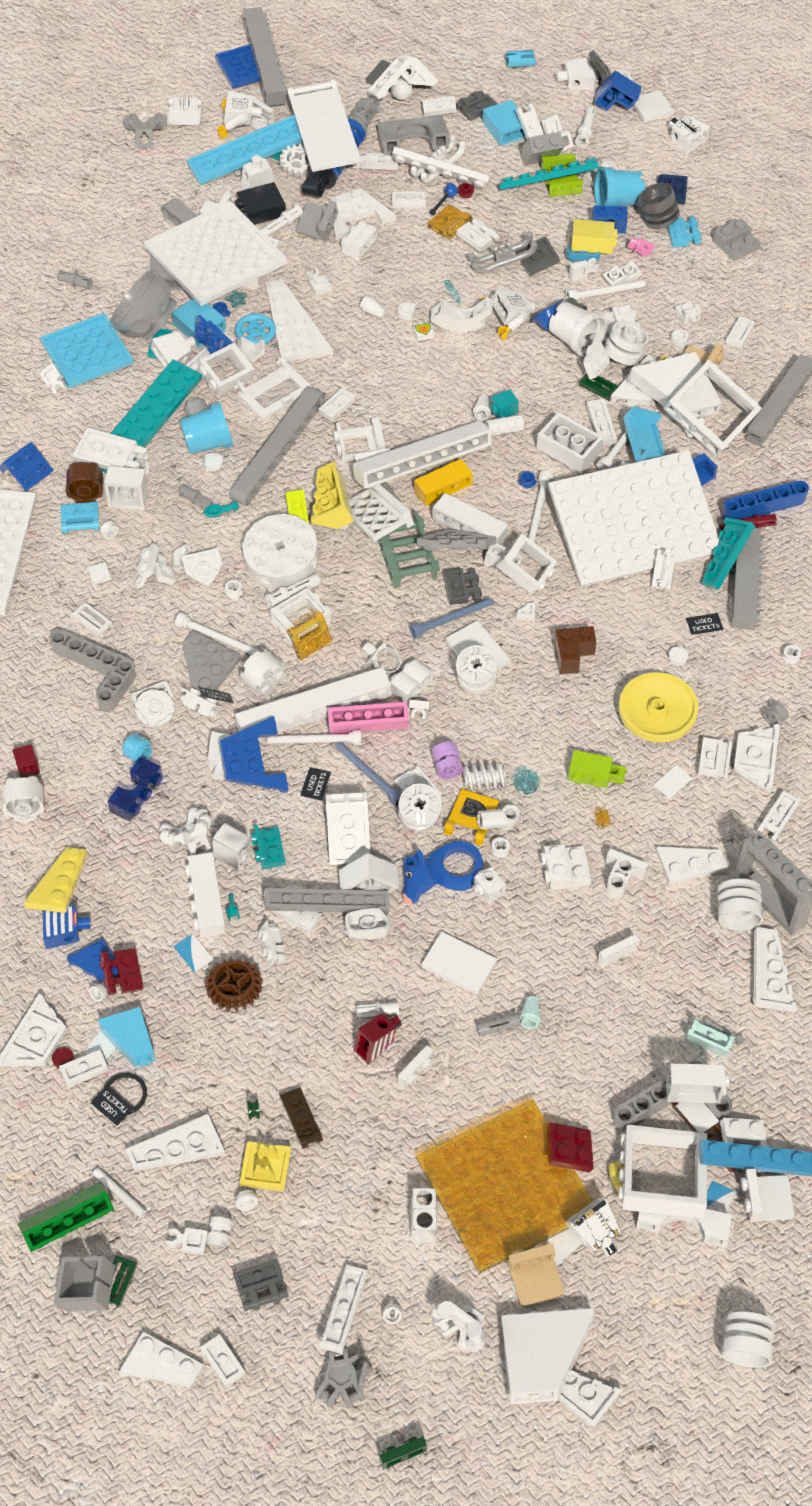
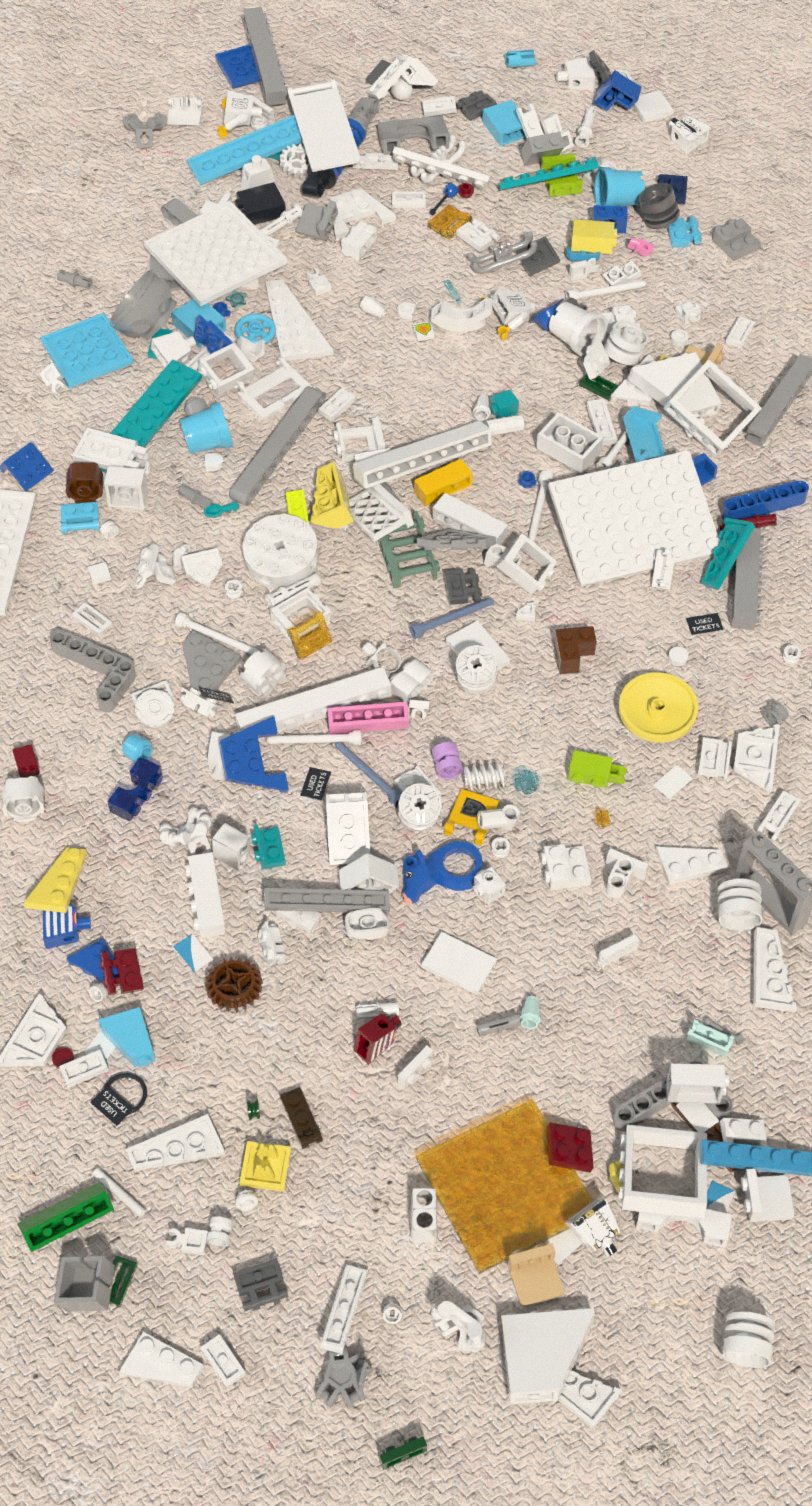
(232, 910): teal hand -> none

